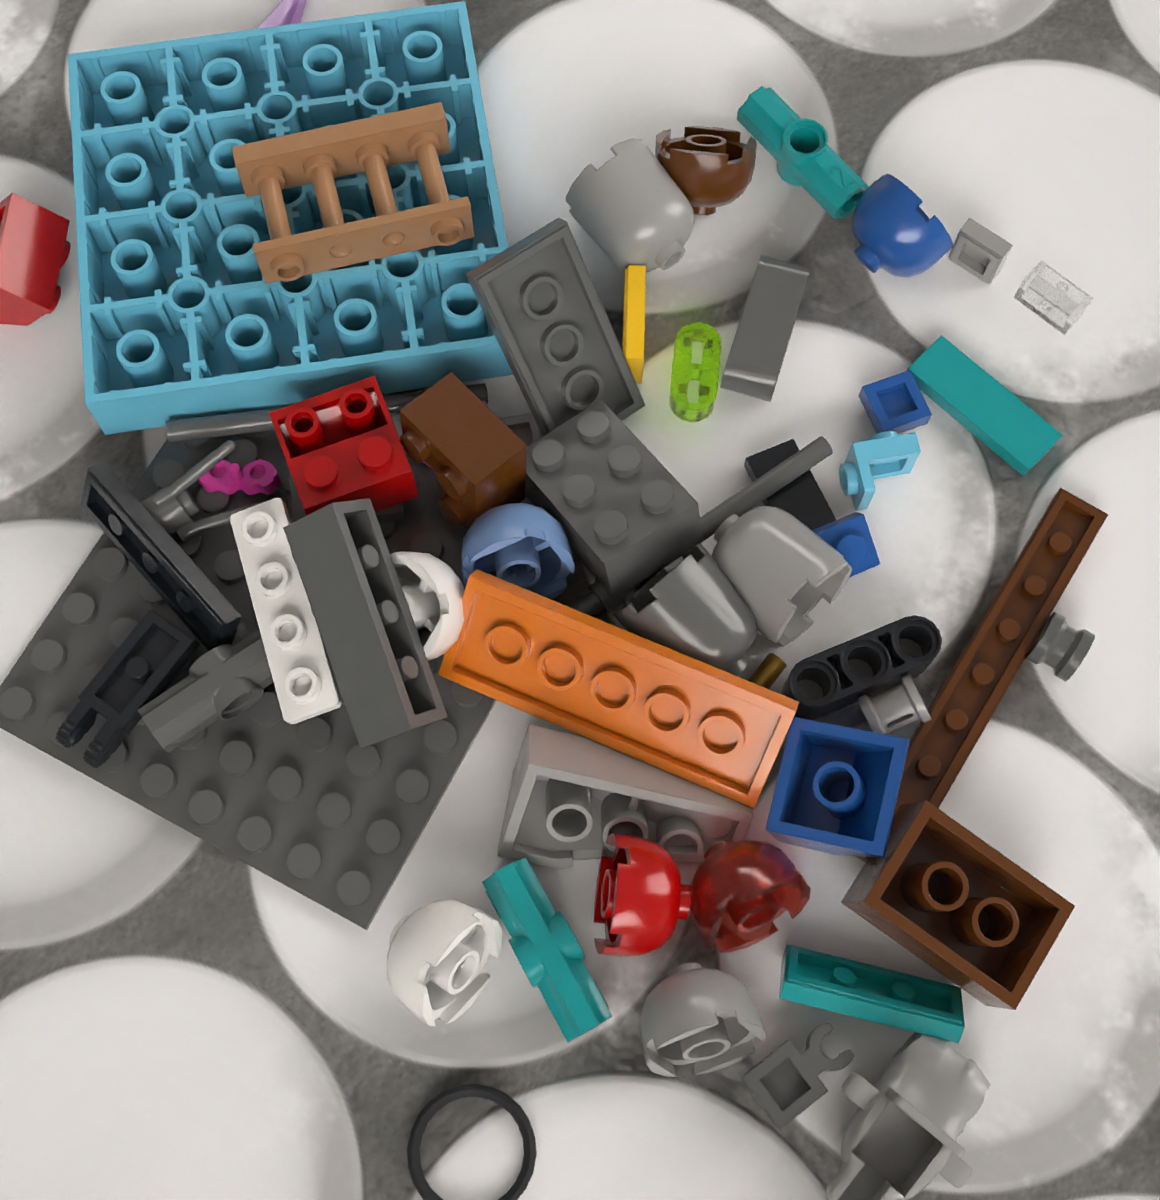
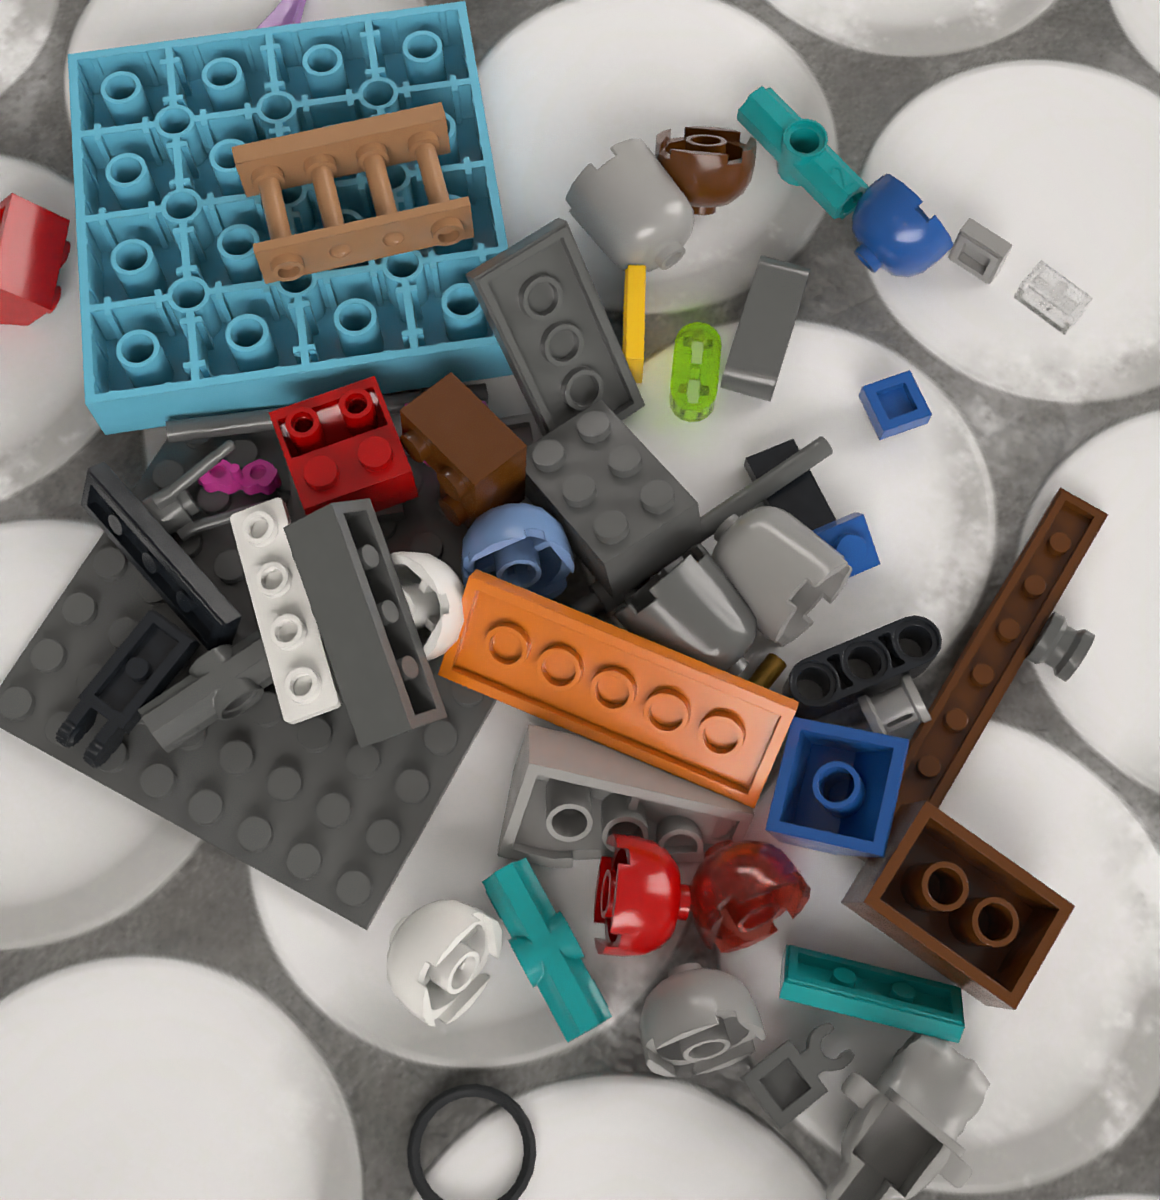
(876, 458): medium azure bracket -> none
(983, 406): teal tile -> none

